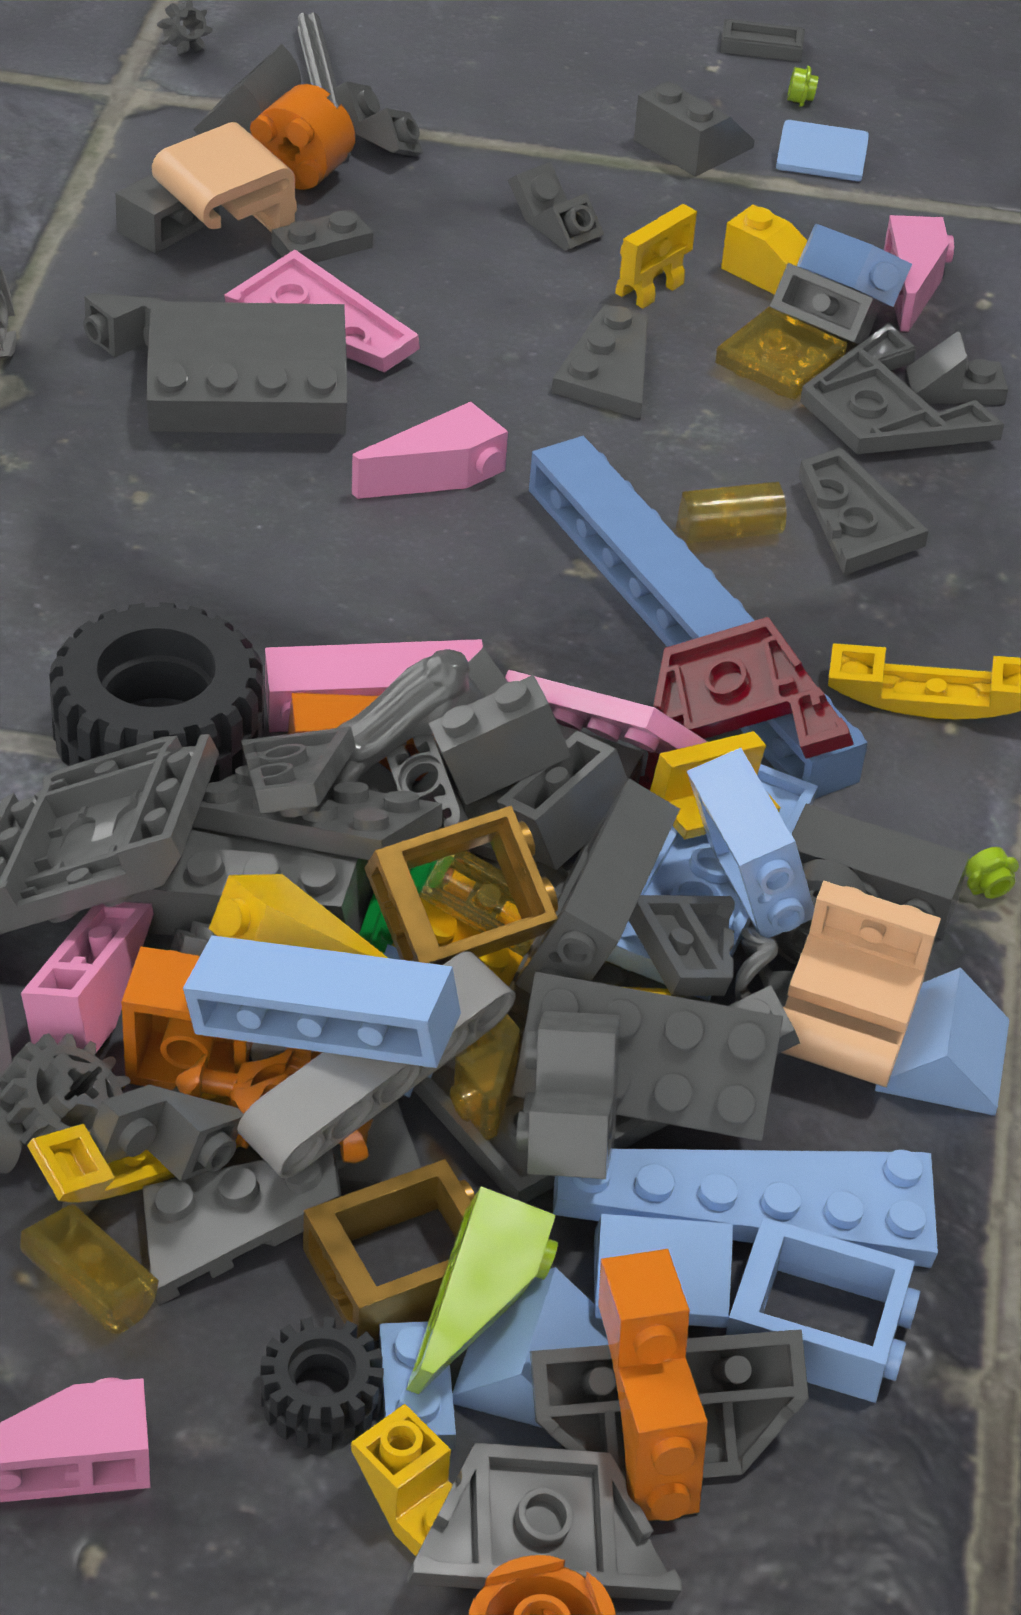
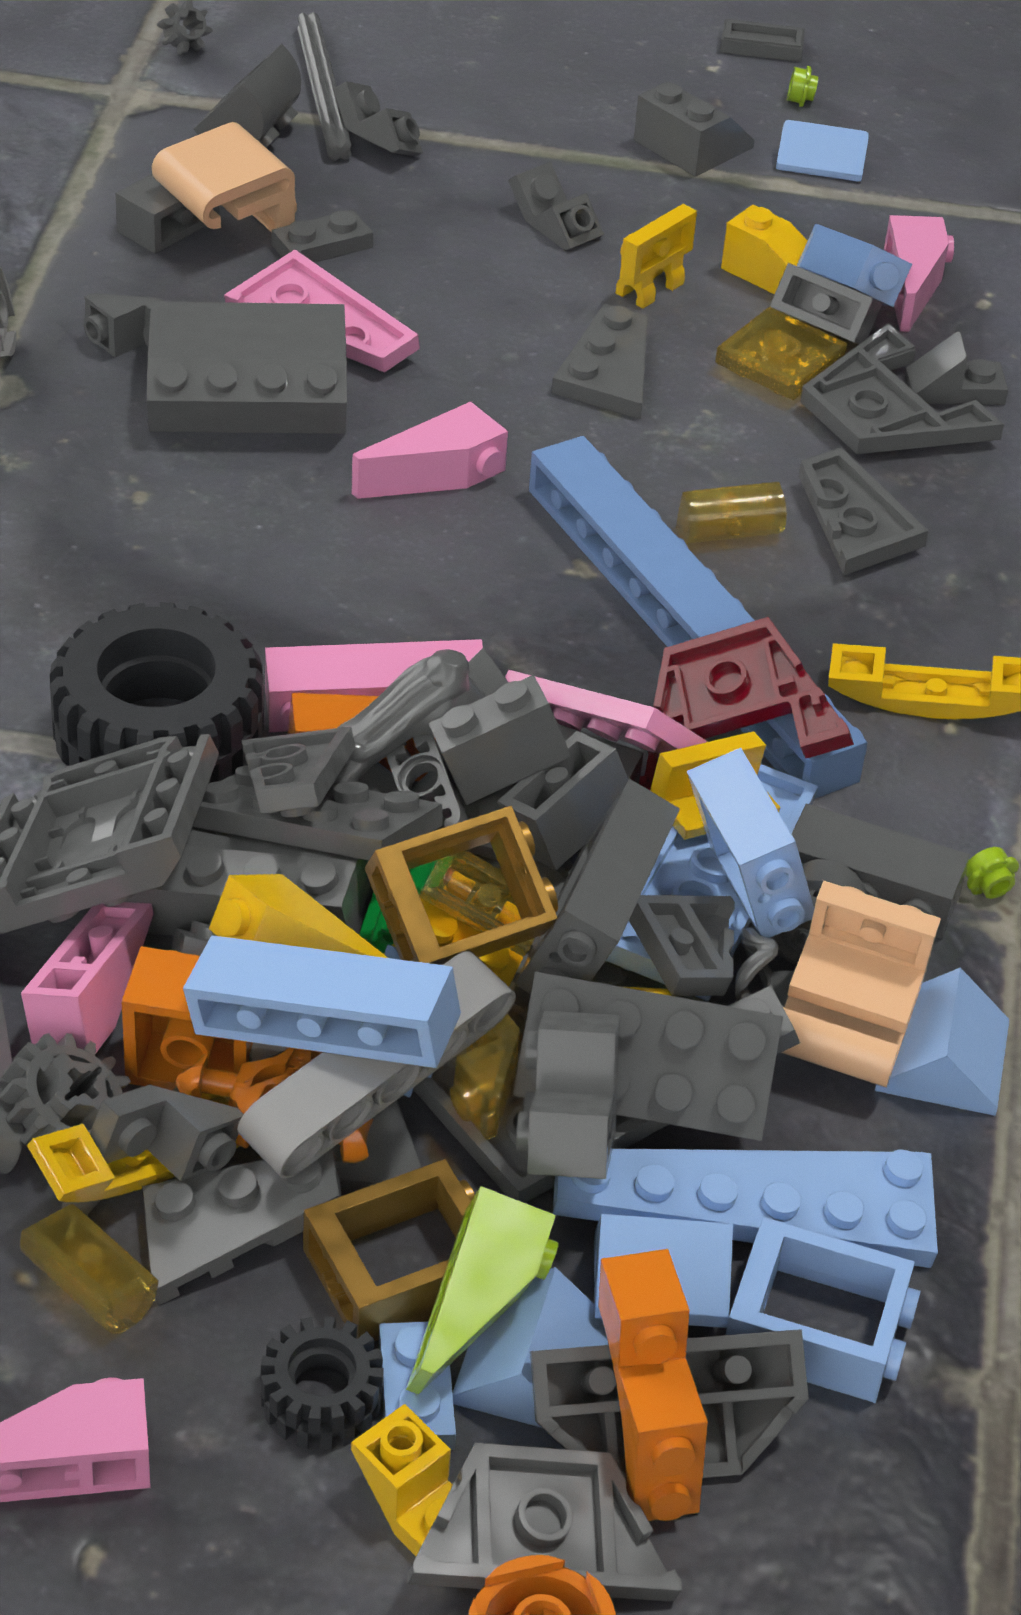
(306, 133): orange brick -> none

